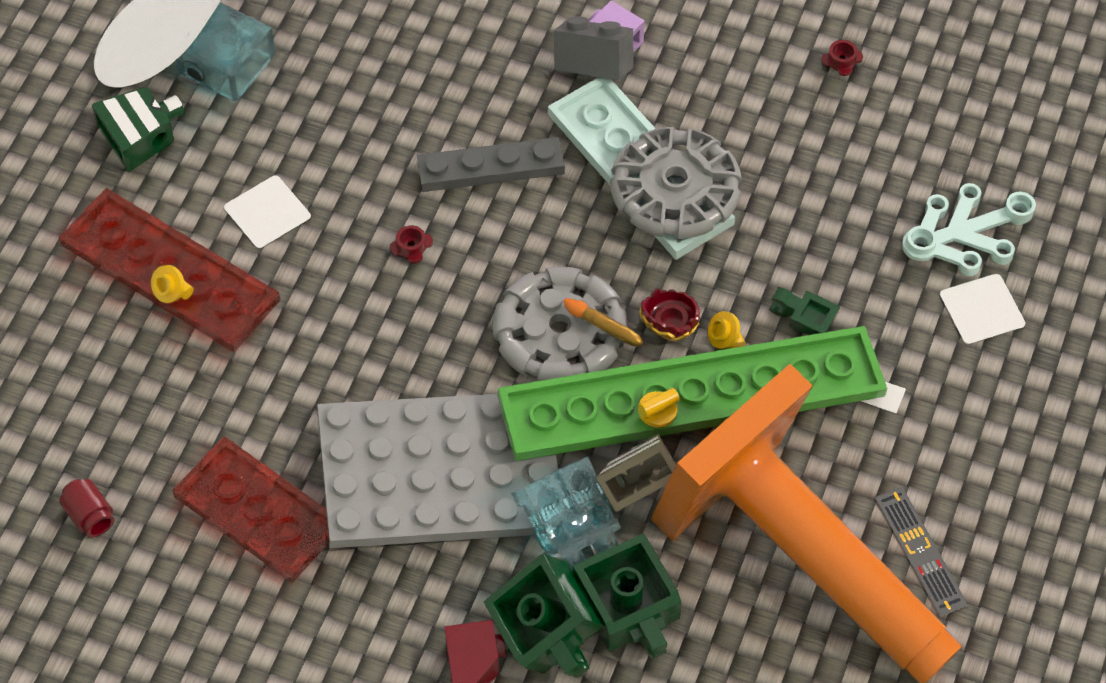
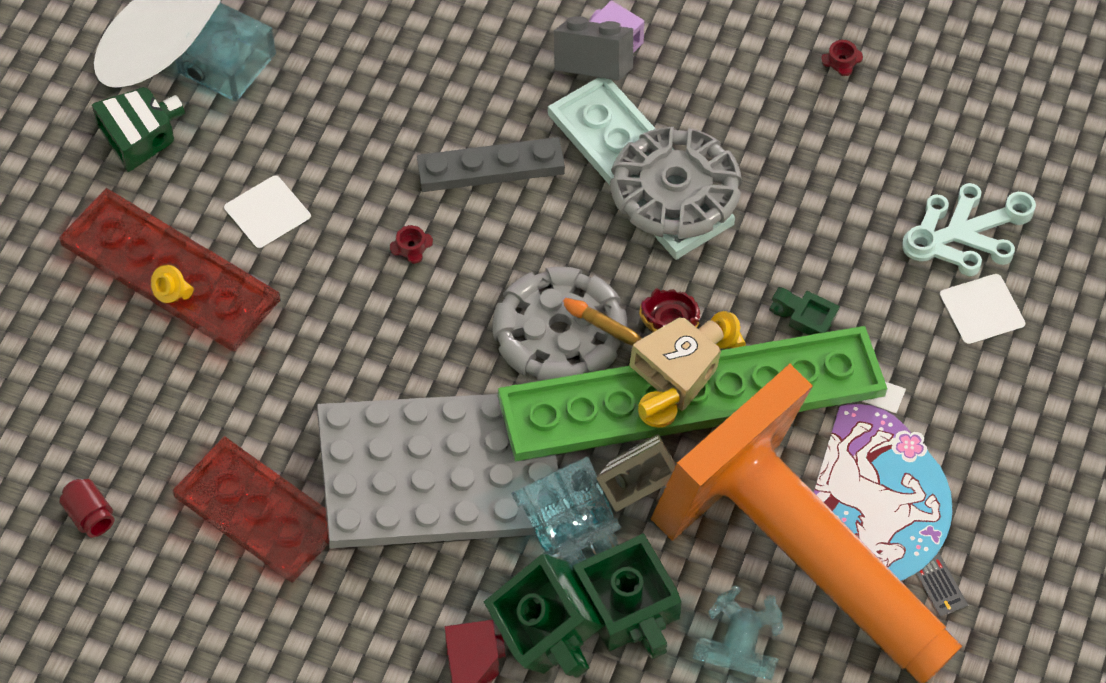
(678, 357): none -> tan torso
(742, 636): none -> clear light blue piece
(886, 488): none -> sticker

